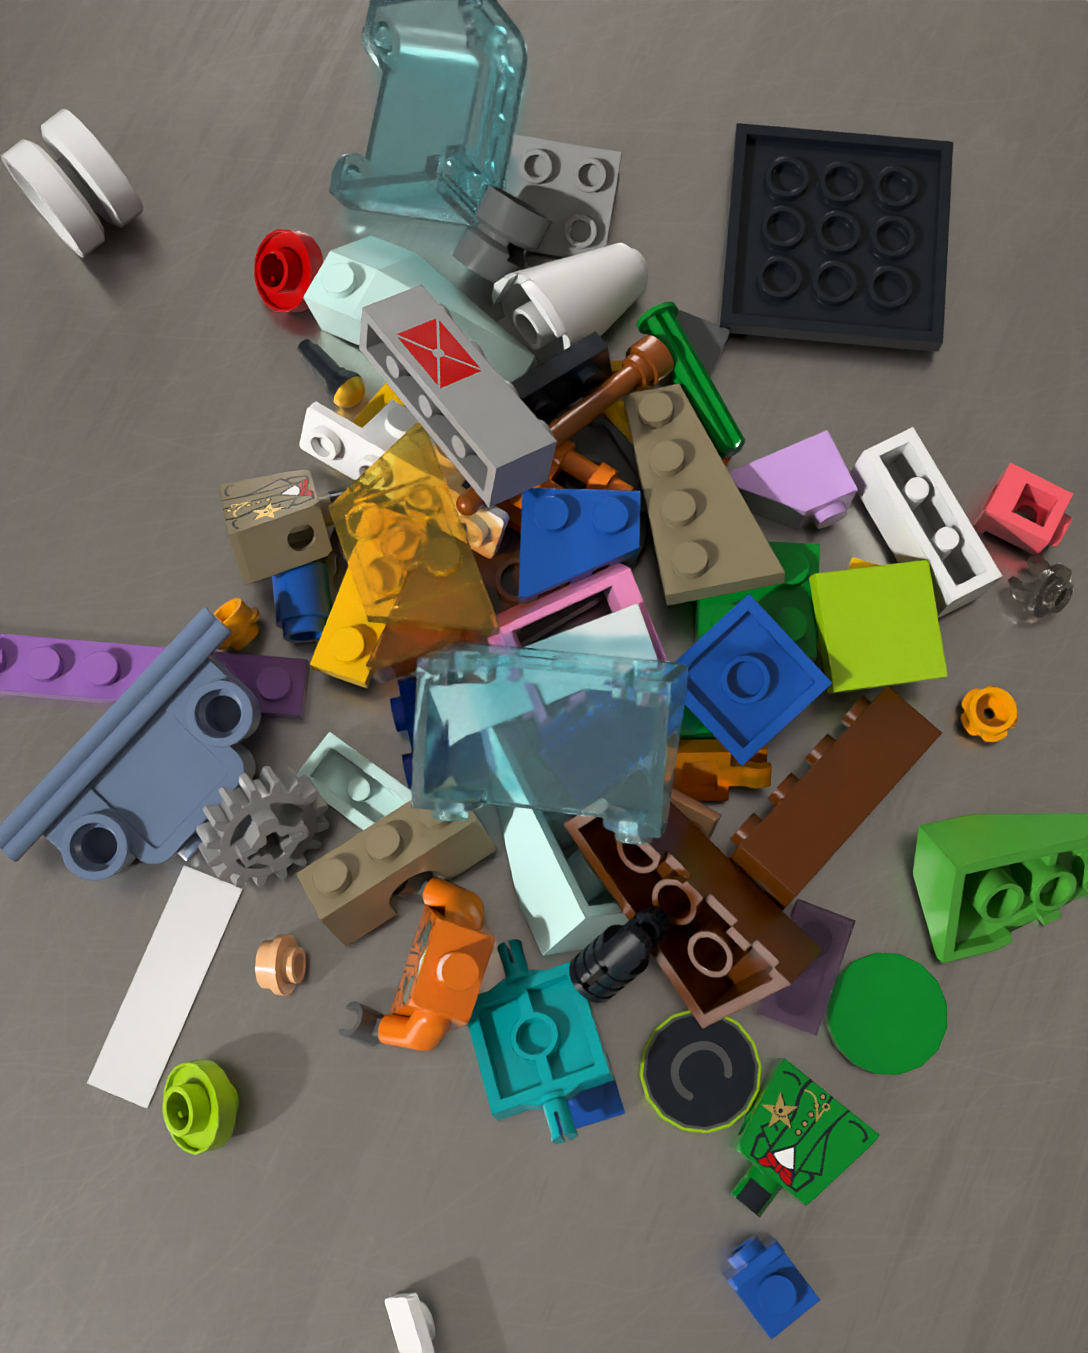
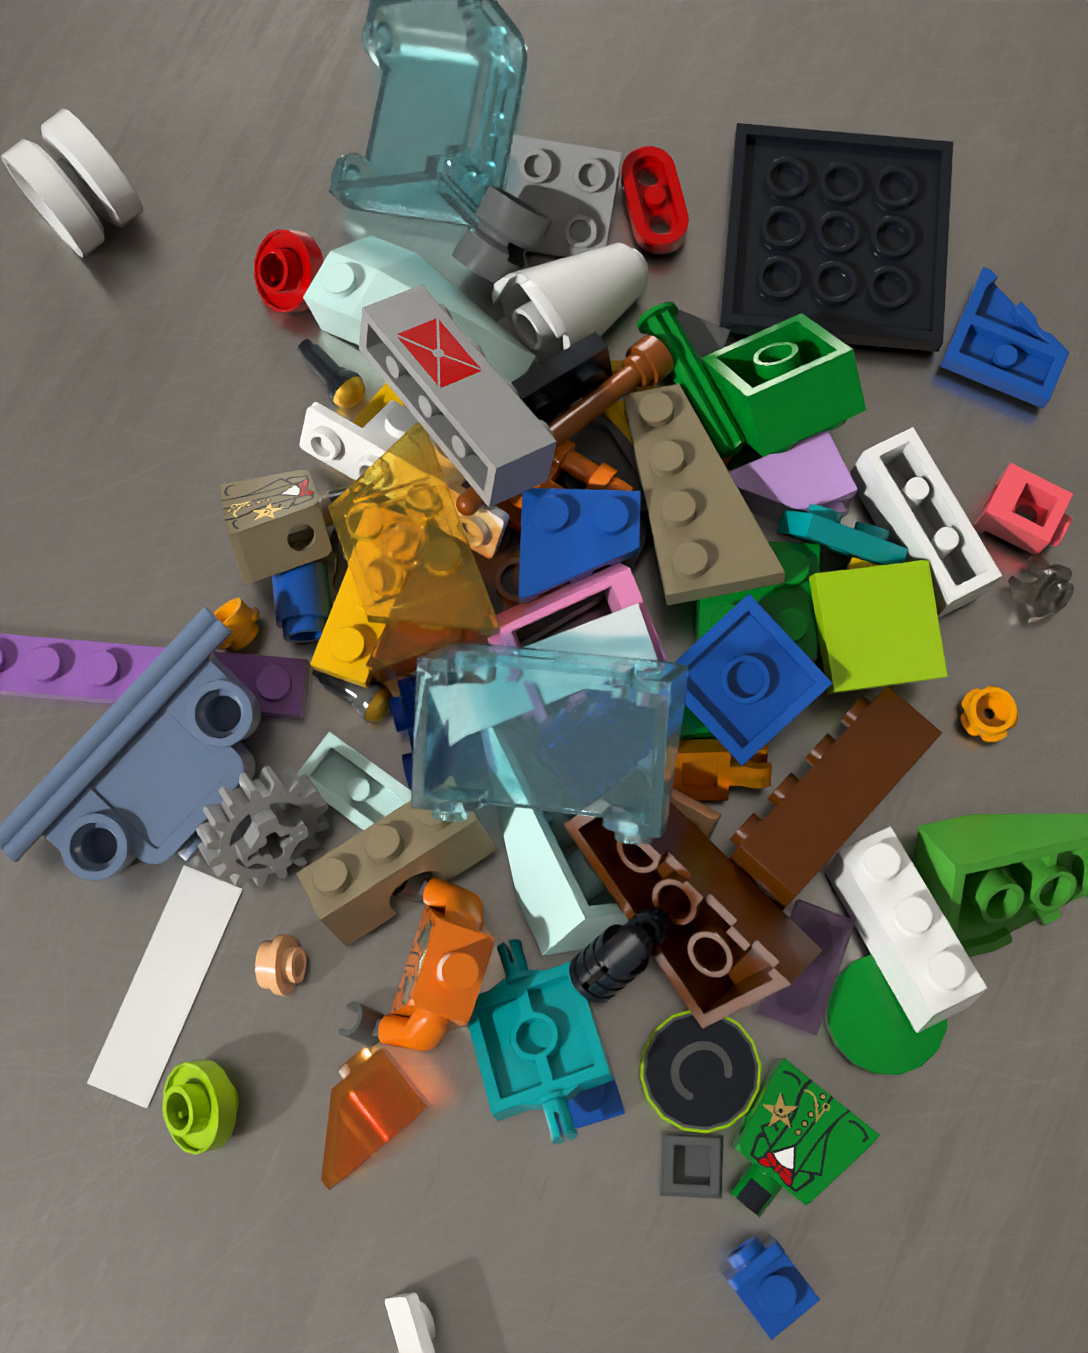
(367, 1112): none -> clear orange slope
(370, 703): none -> dark grey piece
(656, 203): none -> red plate
(691, 1164): none -> dark grey tile
(787, 383): none -> green brick
(823, 527): none -> teal plate
(904, 929): none -> white brick
(1004, 346): none -> blue wing

